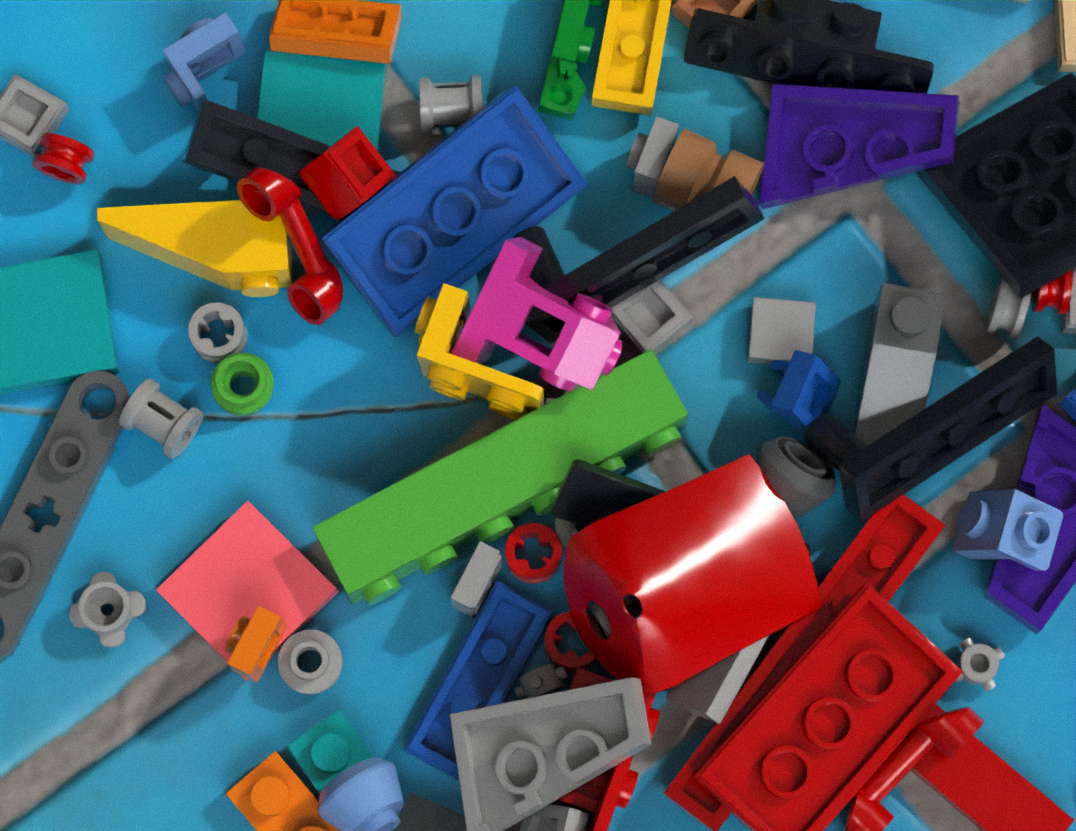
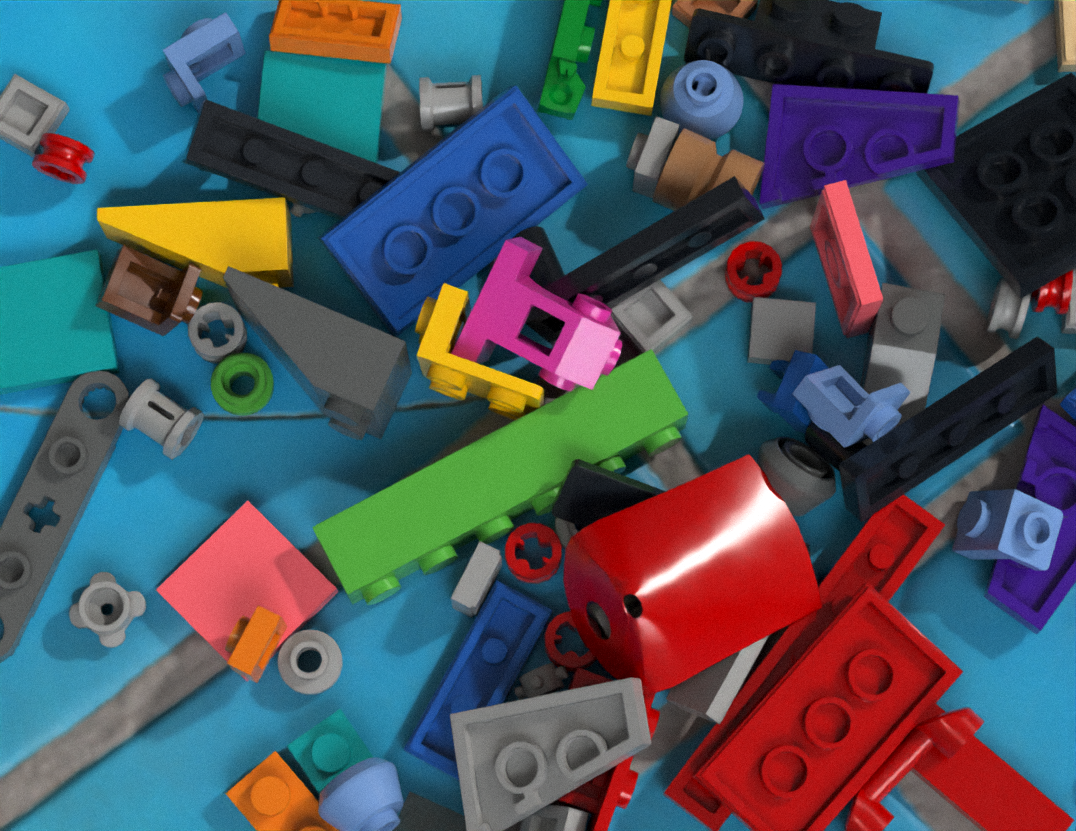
(150, 291): none -> reddish brown bracket
(320, 289): red bar -> none
(338, 362): none -> dark grey slope
(346, 174): red slope -> none
(697, 110): none -> medium blue cone
(736, 262): none -> red bush
(845, 260): none -> coral tile
(846, 409): none -> medium blue bracket
(979, 664): light grey piece -> none

